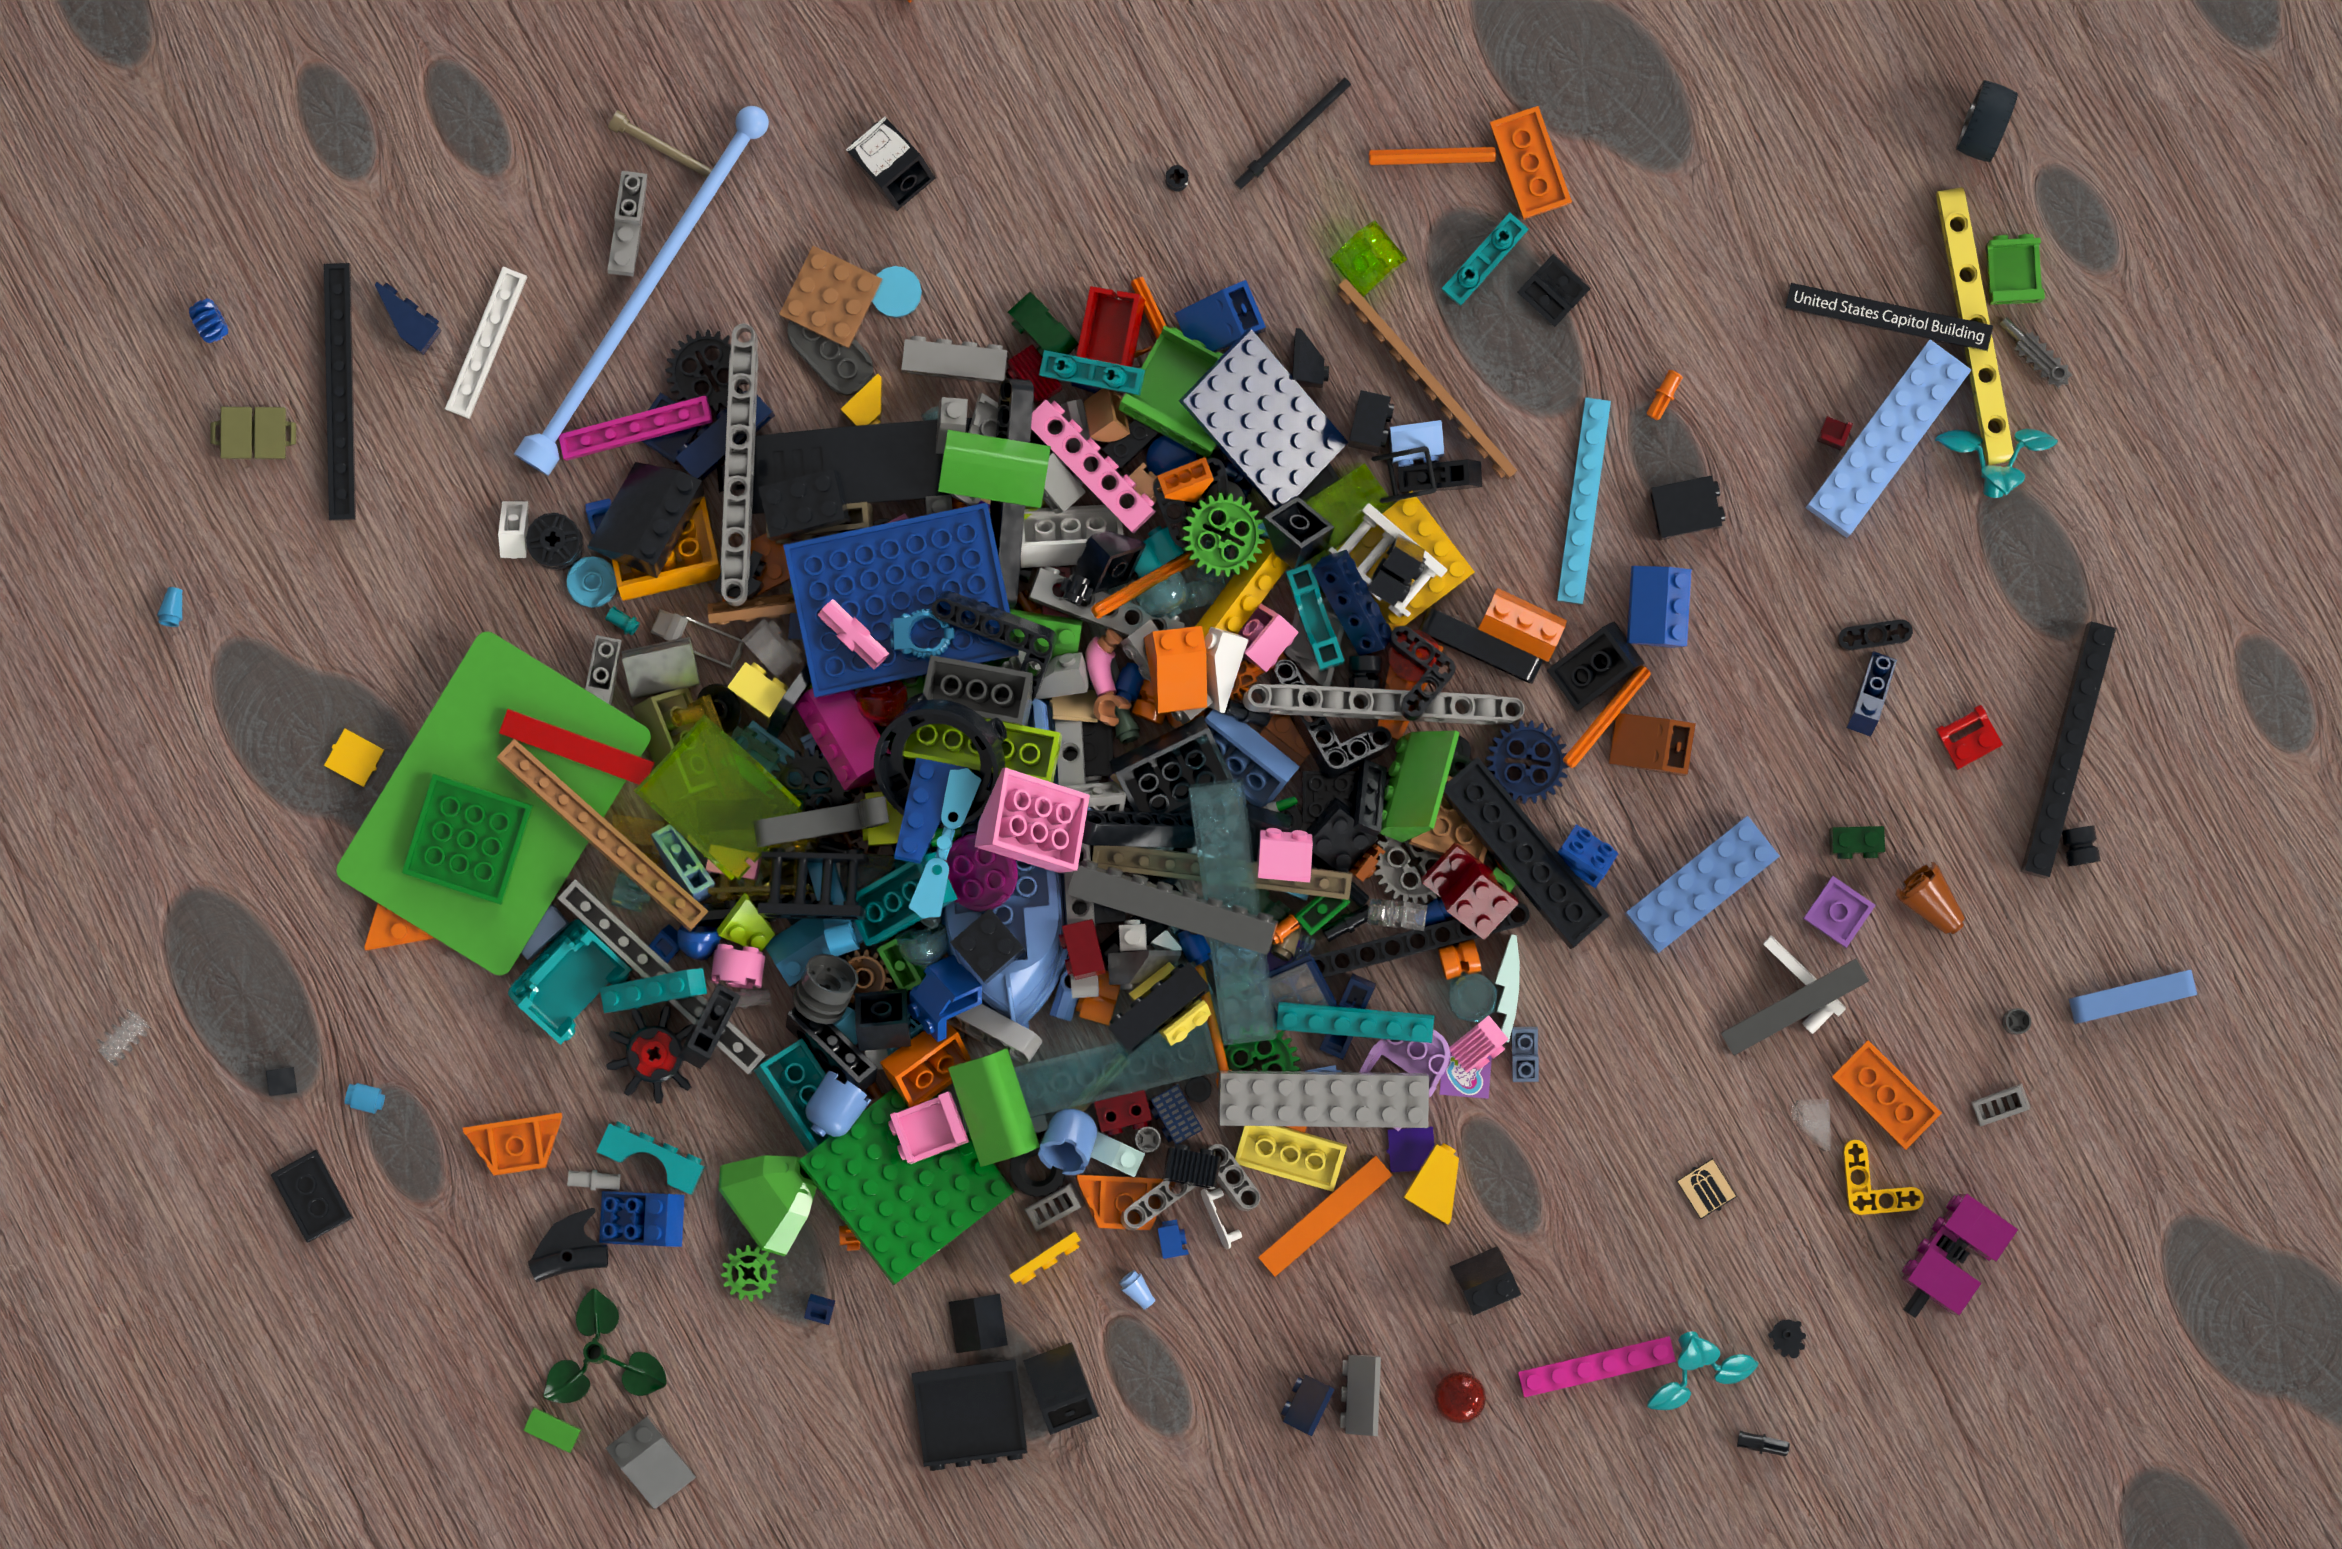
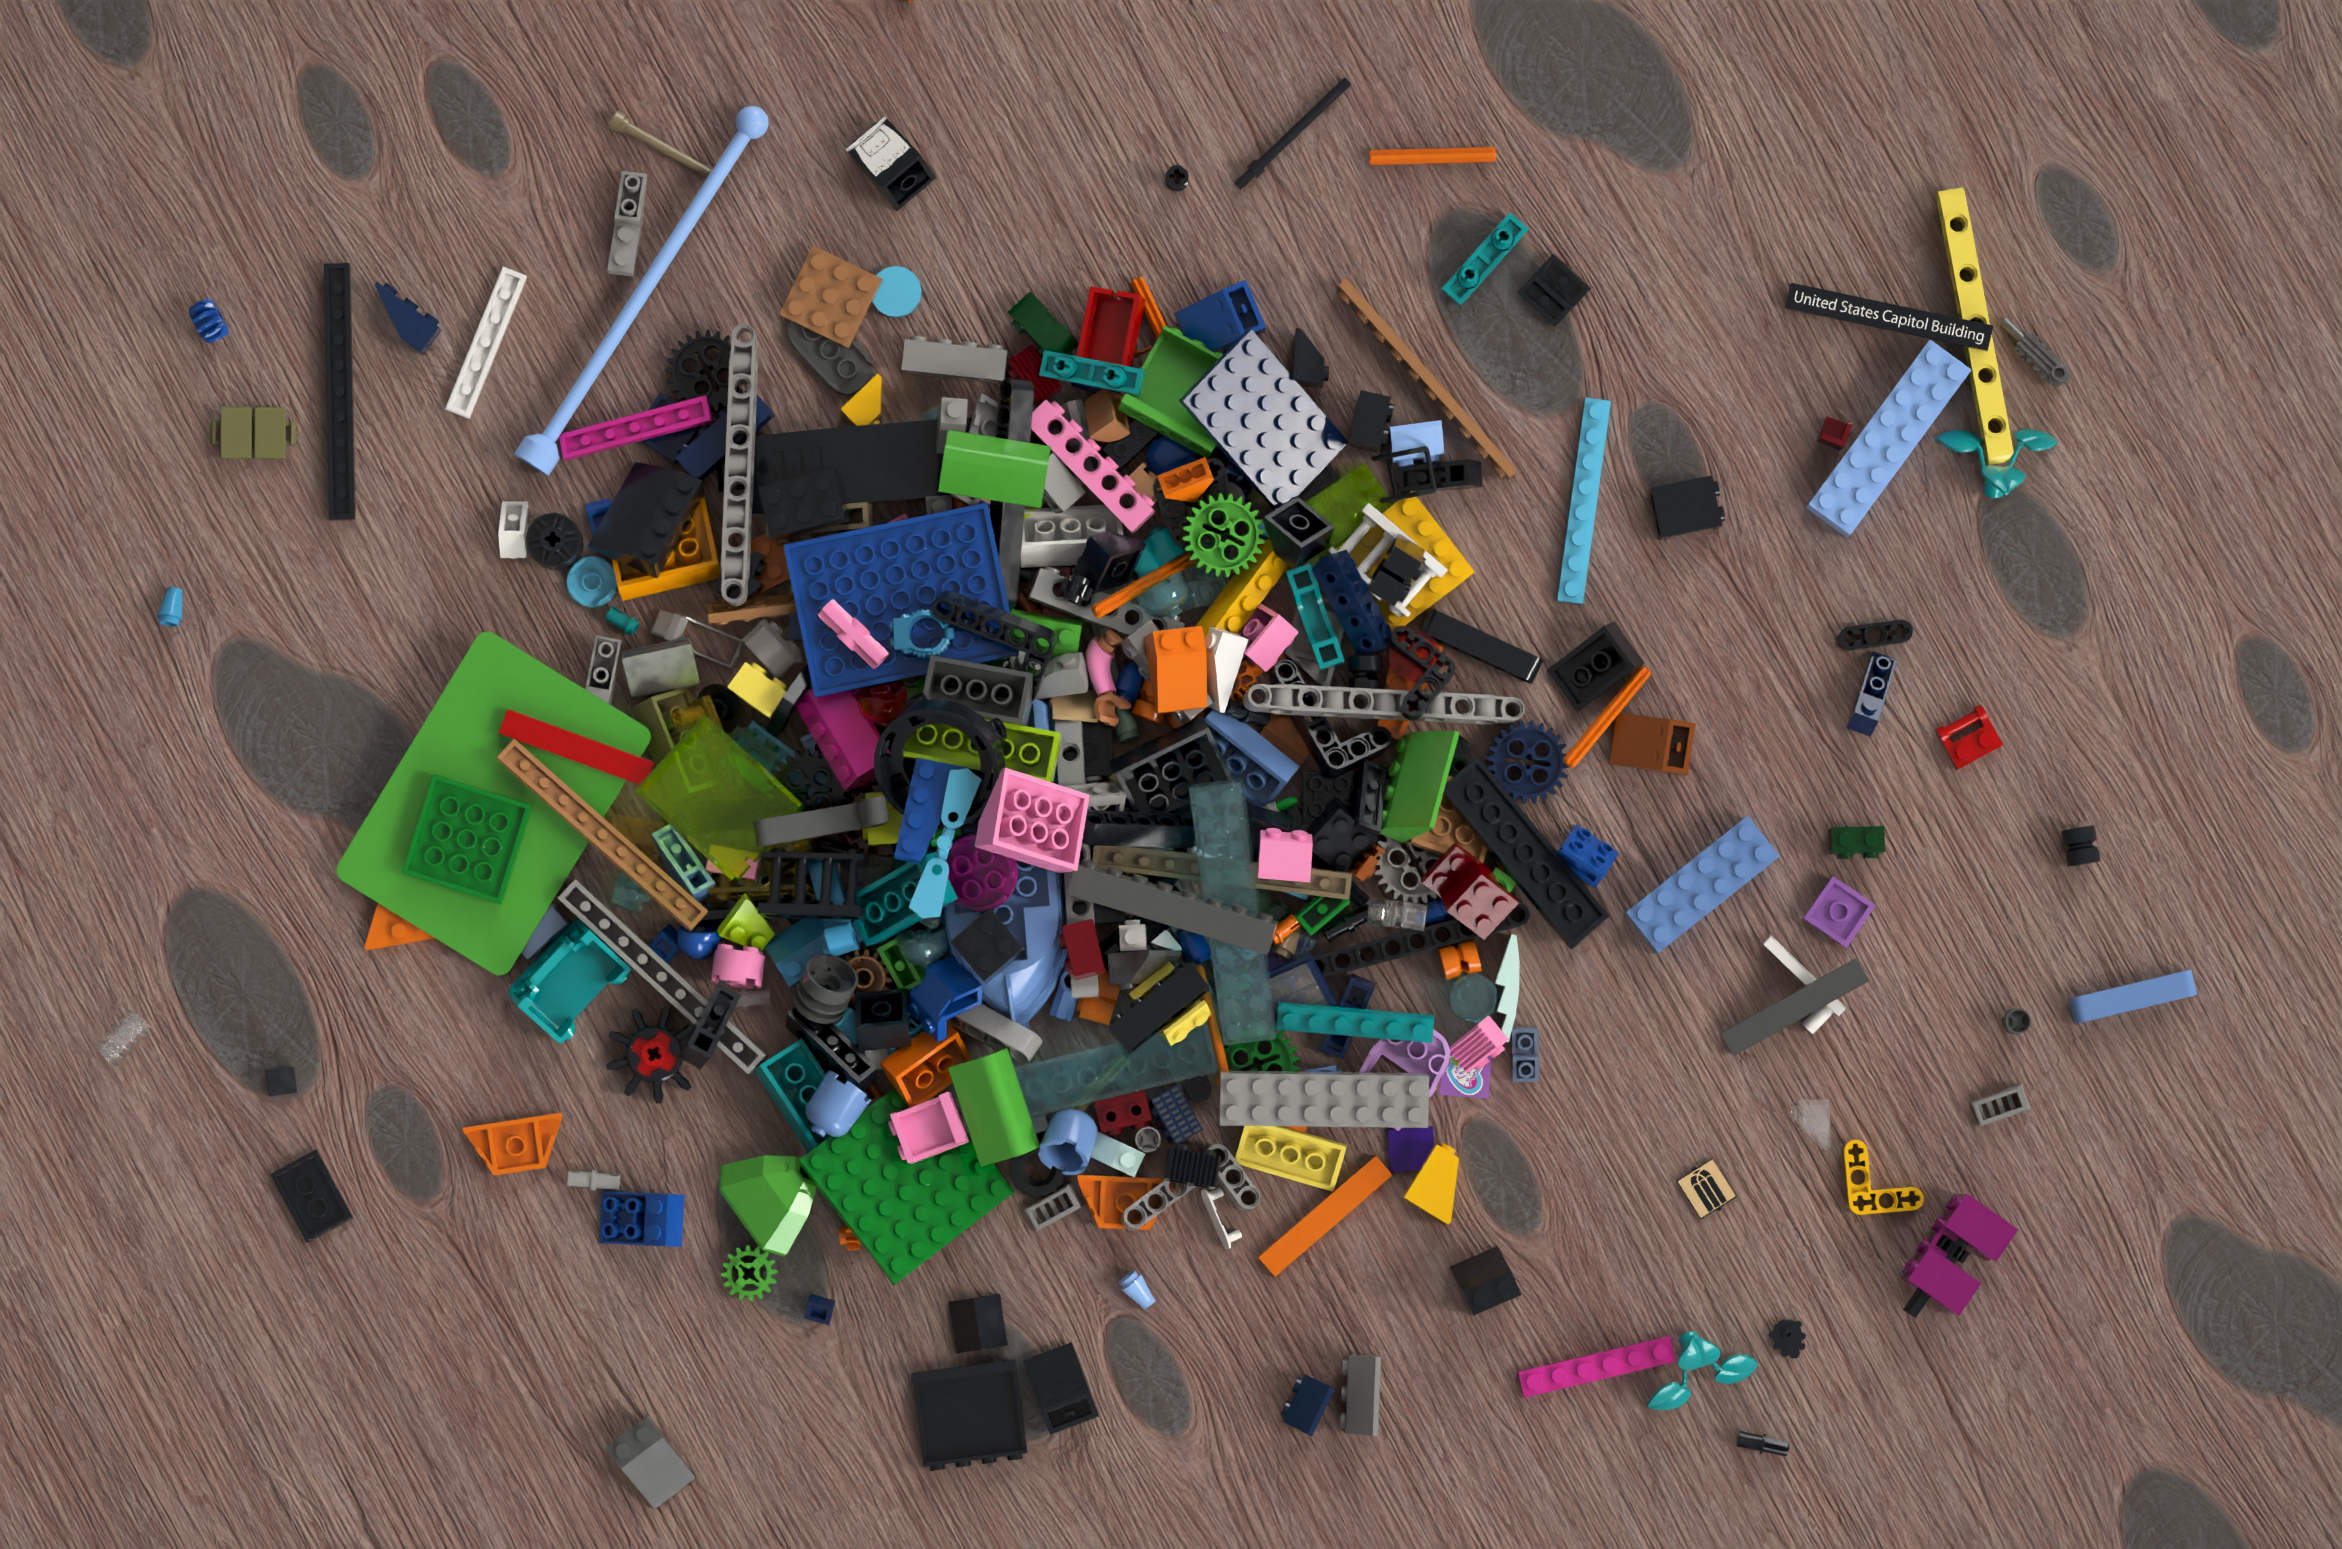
(354, 757): yellow piece -> none
(364, 1098): dark azure brick -> none
(552, 1429): bright green slope -> none
(564, 1237): black pin -> none
(597, 1316): dark green plant -> none
(653, 990): teal arch -> none
(681, 1171): teal arch -> none
(1046, 1259): yellow plate -> none
(1172, 1239): blue brick -> none
(1368, 258): clear neon green slope -> none
(1460, 1397): clear red cylinder -> none
(1522, 624): orange slope -> none
(1530, 162): orange plate -> none
(1659, 606): blue slope -> none
(1664, 394): orange axle -> none
(1886, 1095): orange plate -> none
(1932, 899): dark orange cone -> none
(1986, 121): black wheel -> none
(2014, 270): bright green panel -> none
(2068, 750): black brick -> none

